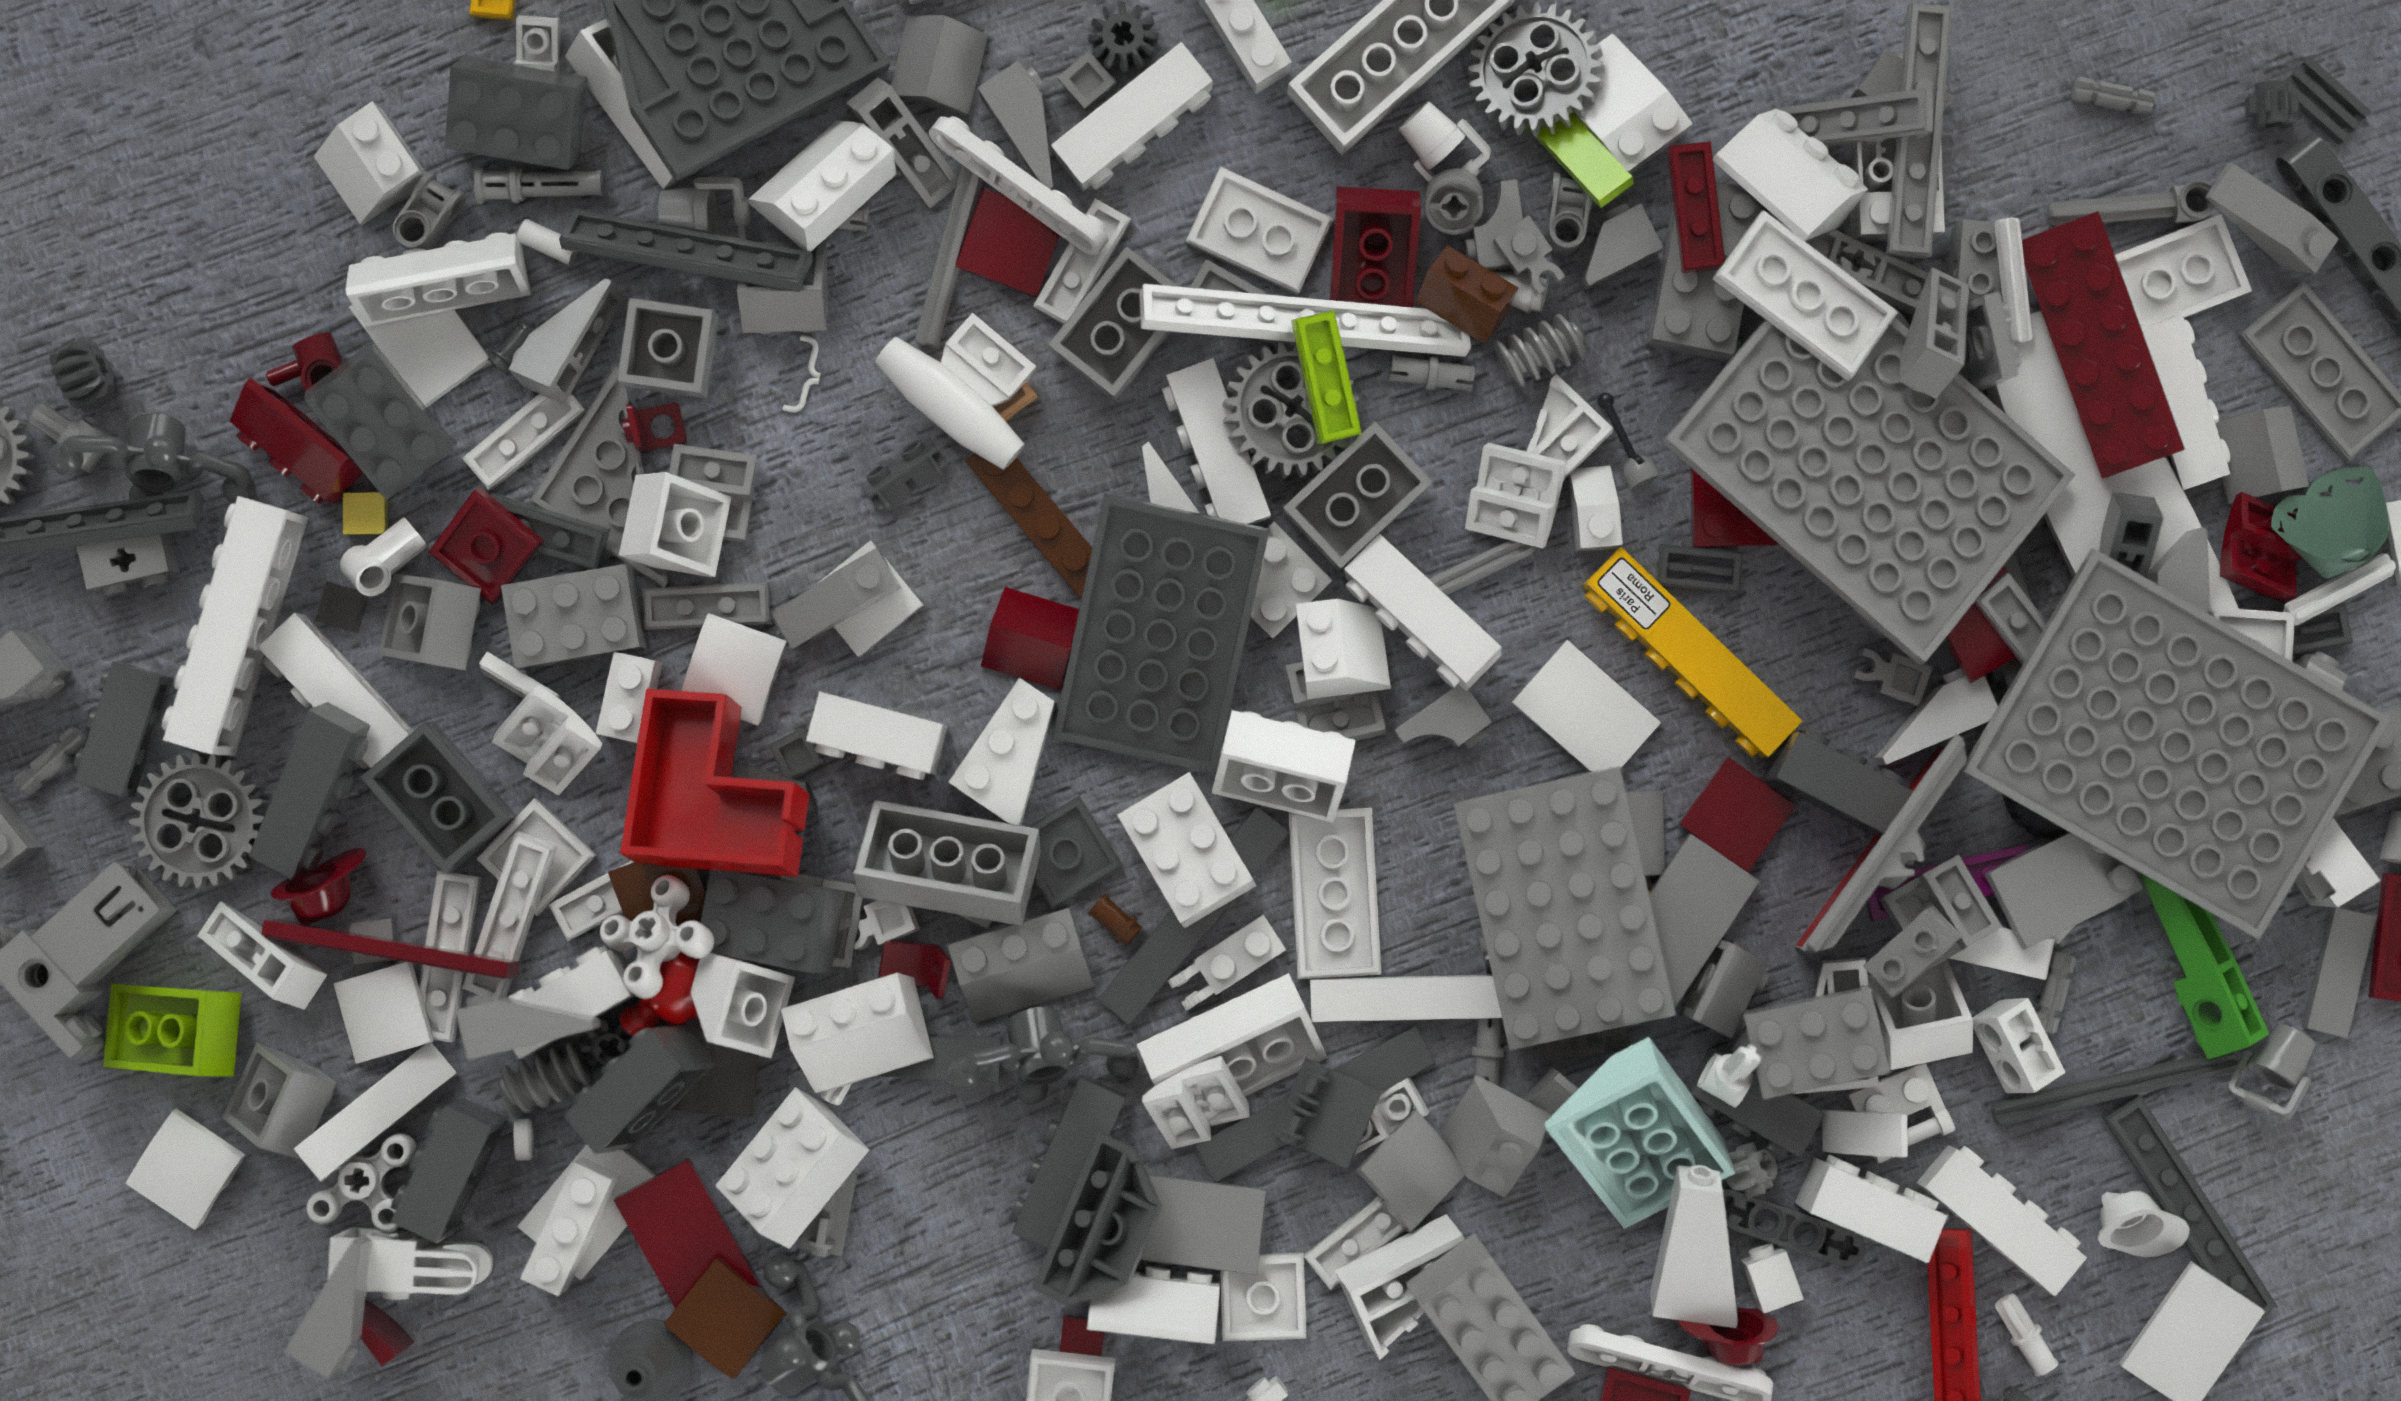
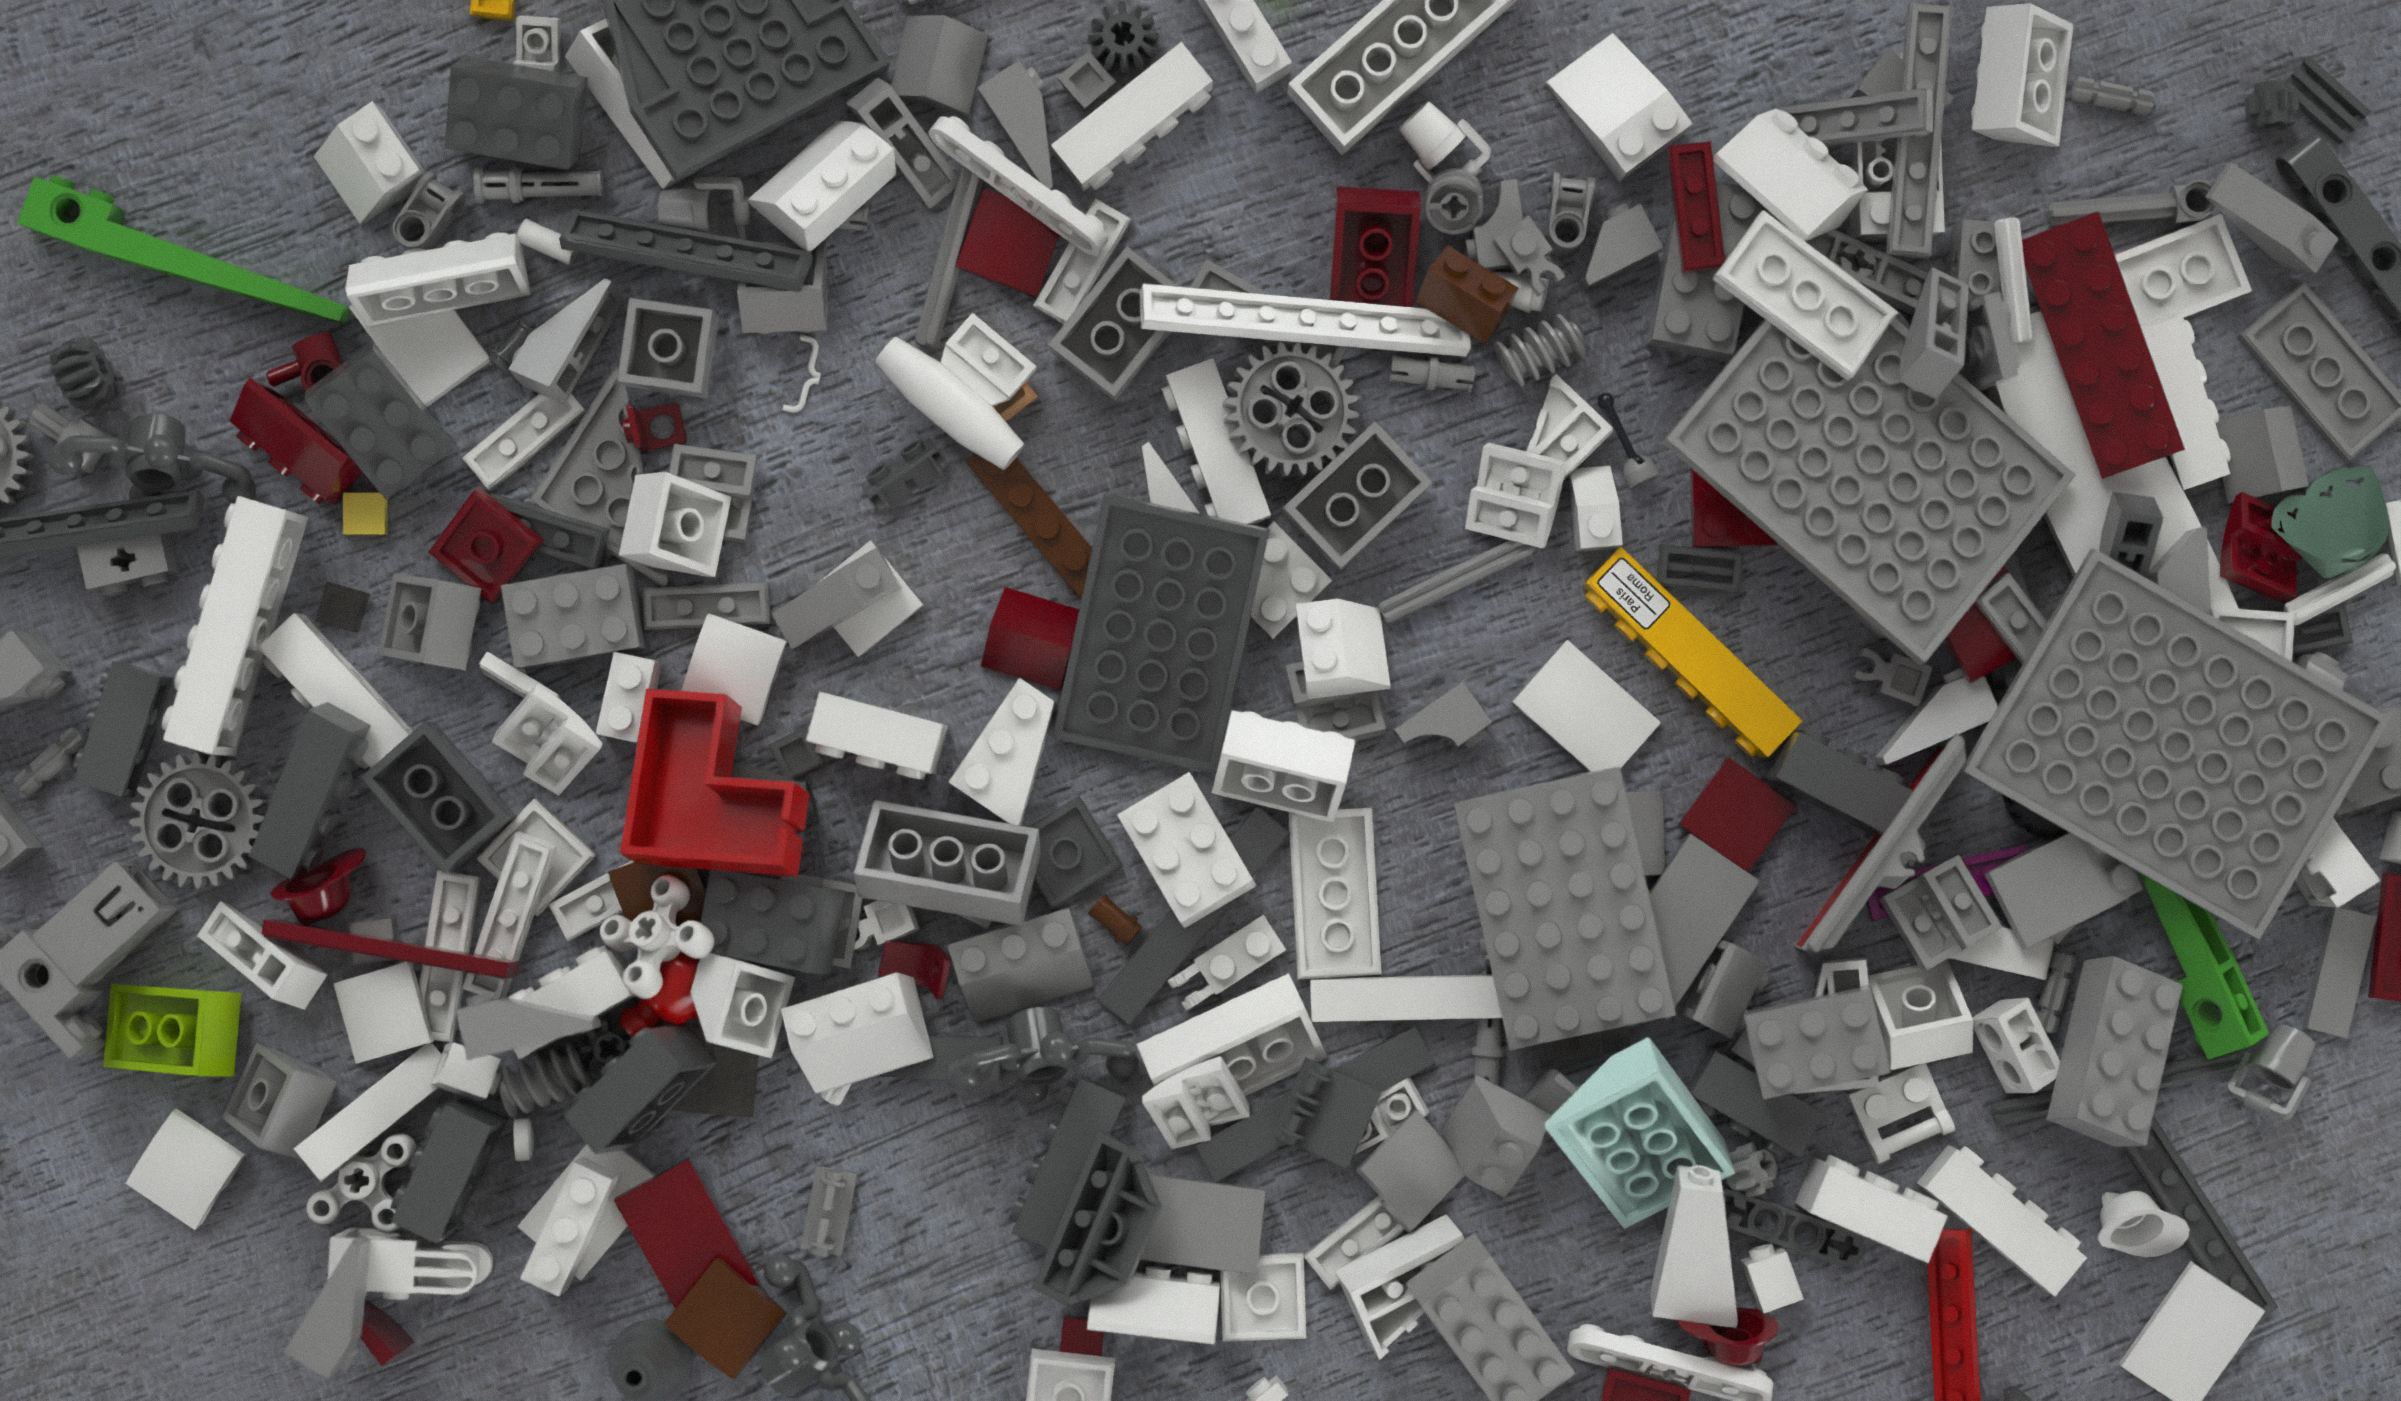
(101, 232): none -> bright green piece
(383, 556): white piece -> none
(467, 1077): none -> white brick
(792, 1168): white brick -> none
(1259, 230): white tile -> none
(1326, 377): lime tile -> none
(1422, 613): white brick -> none
(1554, 97): light grey gear -> none
(1586, 160): lime tile -> none
(1730, 1075): white axle -> none
(1864, 1133): white slope -> none
(1913, 951): light grey brick -> none
(2022, 75): none -> white slope
(2025, 1334): white axle -> none
(2115, 1052): none -> light grey brick

